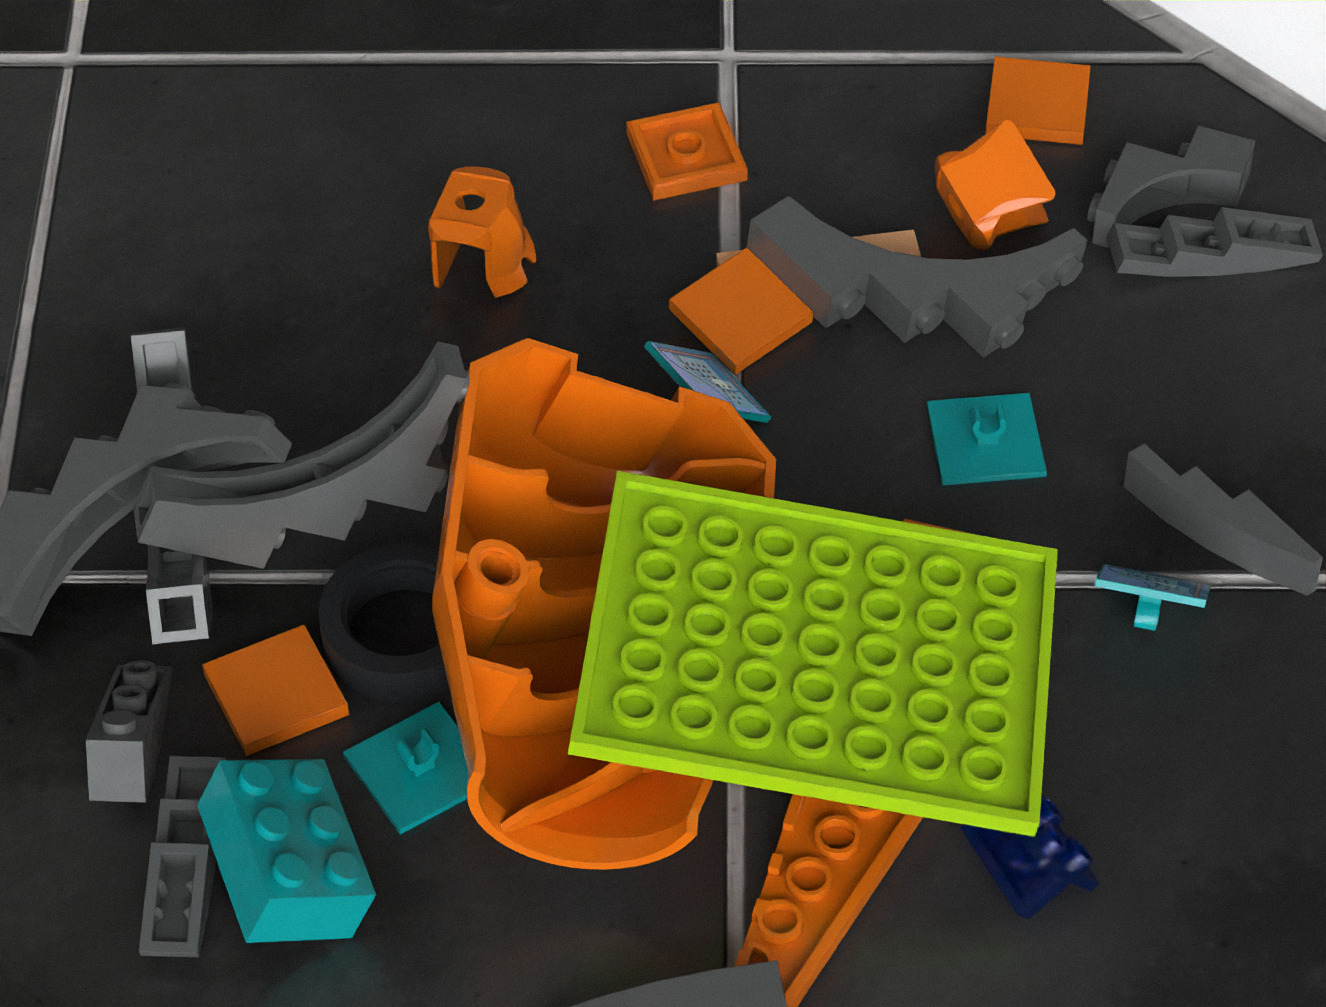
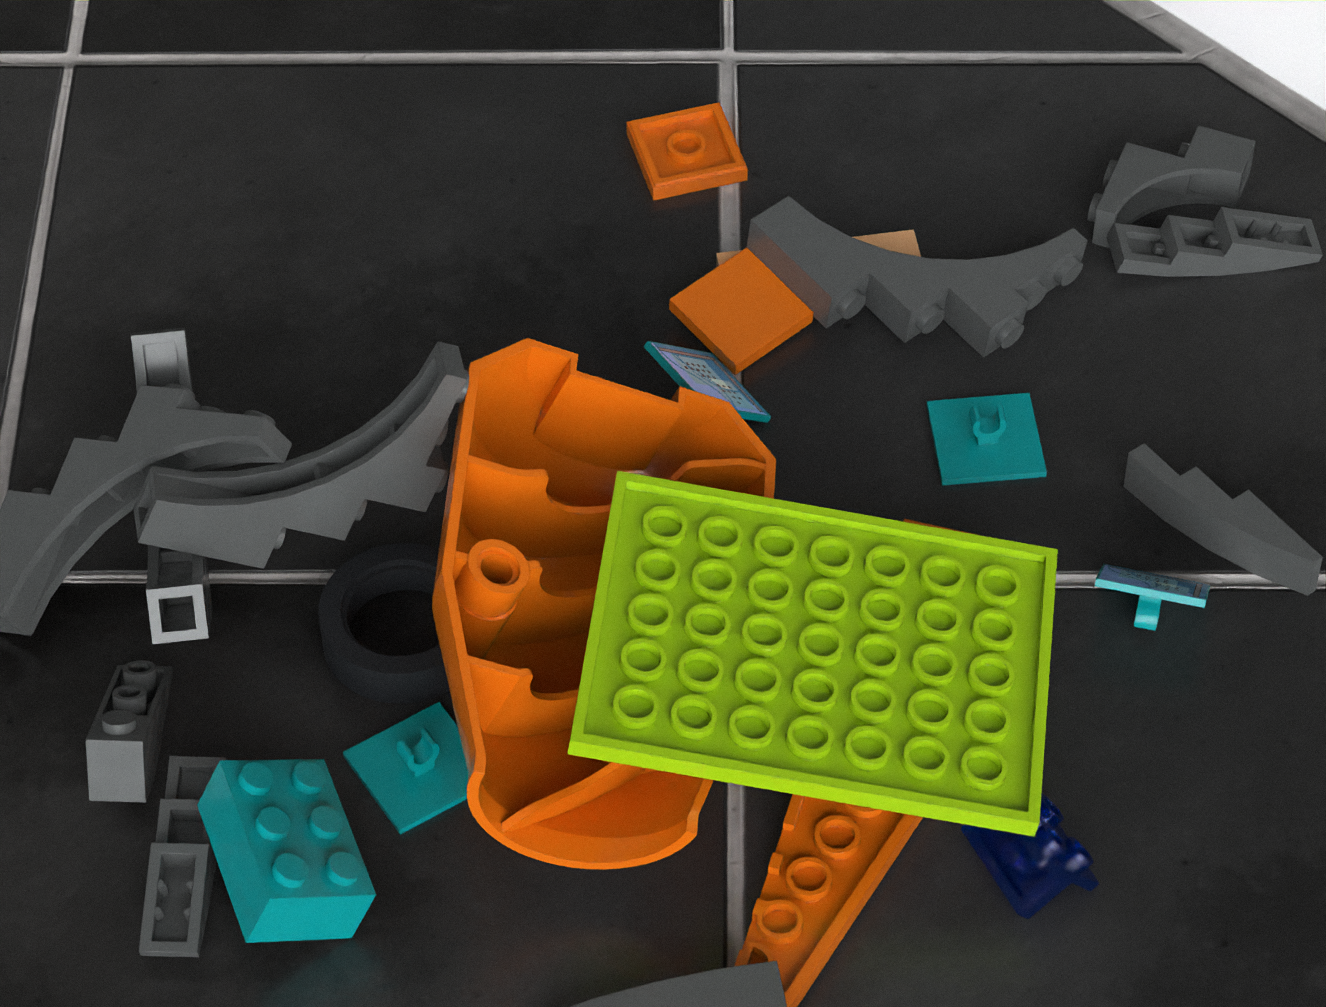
(275, 690): orange tile -> none
(492, 227): orange piece -> none
(993, 186): orange piece -> none
(1040, 98): orange tile -> none

